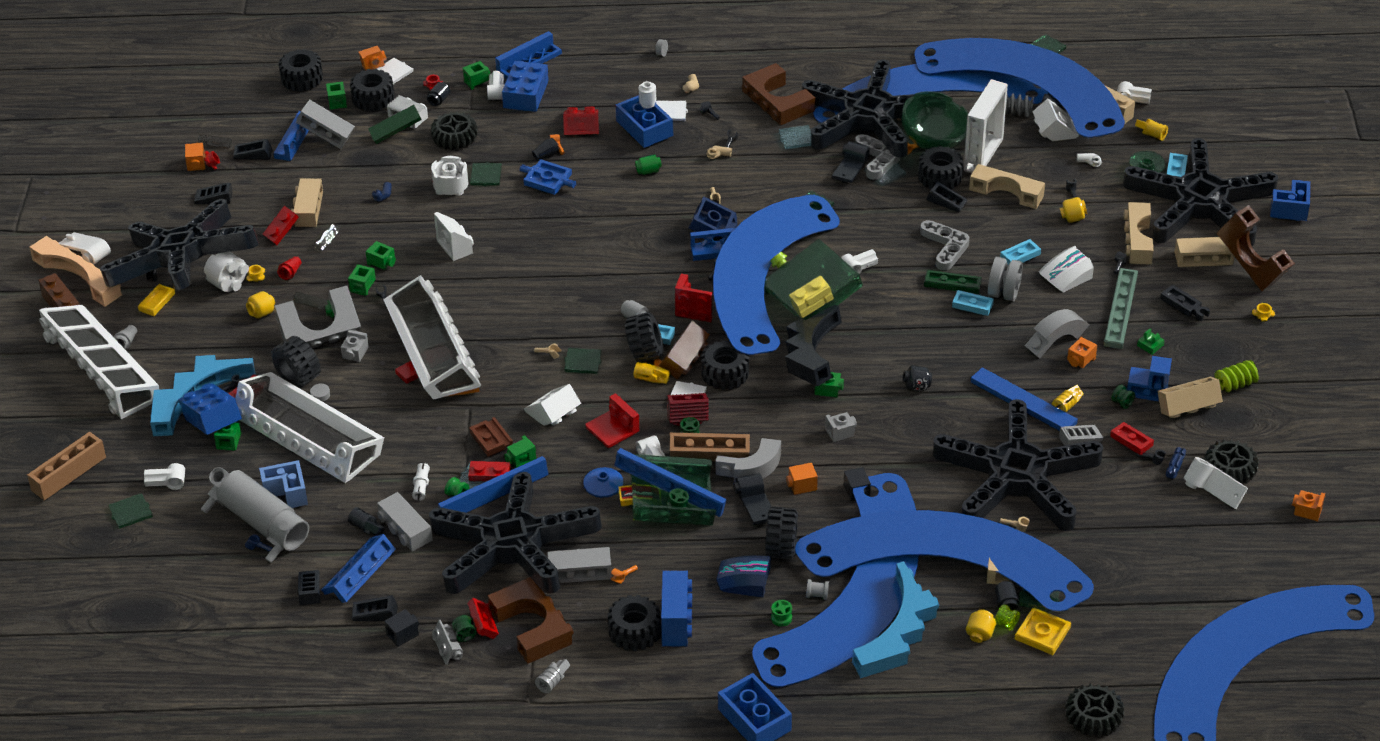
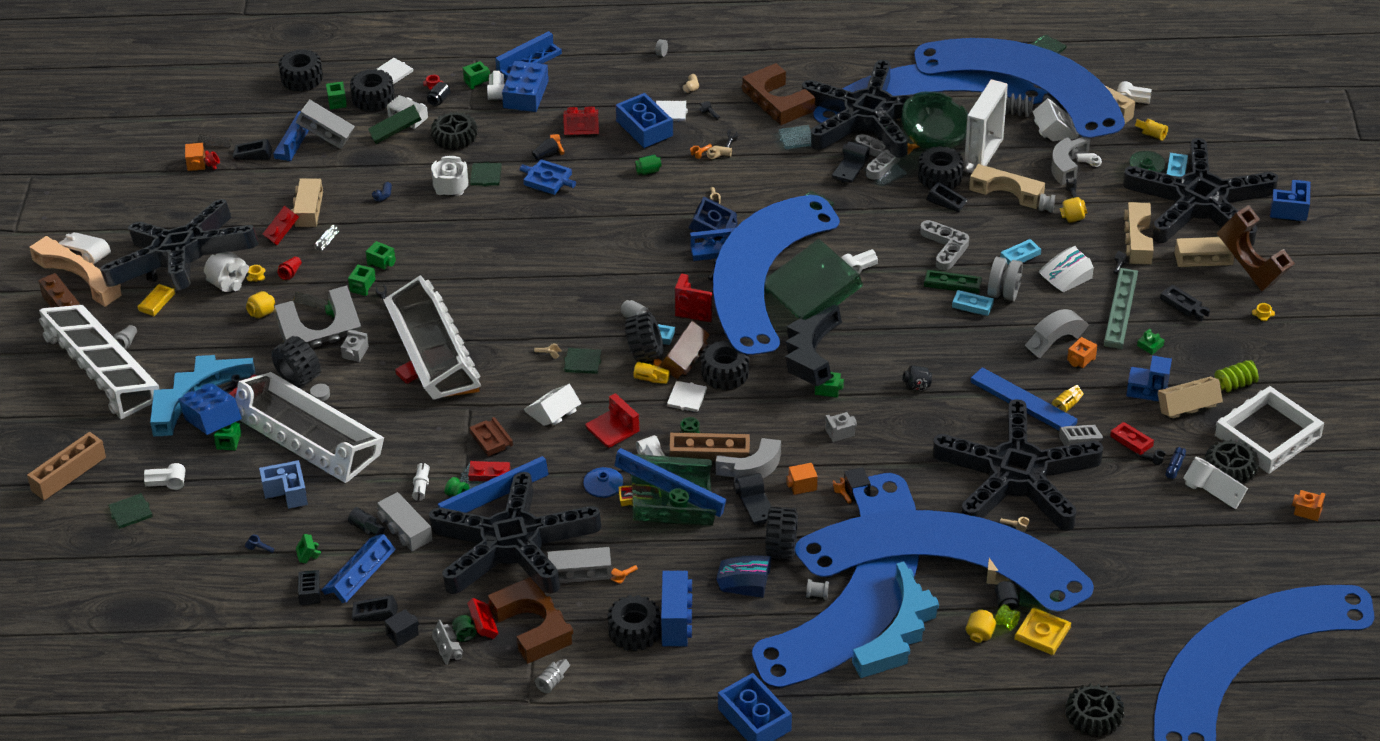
(214, 193): black slope -> none
(258, 509): light grey piece -> none
(307, 548): none -> green tile
(372, 58): orange brick -> none
(452, 237): white slope -> none
(520, 452): green brick -> none
(647, 94): white brick -> none
(687, 406): dark red brick -> none
(697, 150): none -> orange hand
(778, 260): lime plate -> none
(781, 613): green wheel -> none
(811, 296): light yellow brick -> none
(840, 488): none -> orange hand
(1047, 203): none -> light grey wheel
(1063, 153): none -> light grey arch
(1123, 396): dark green wheel -> none
(1270, 461): none -> white window

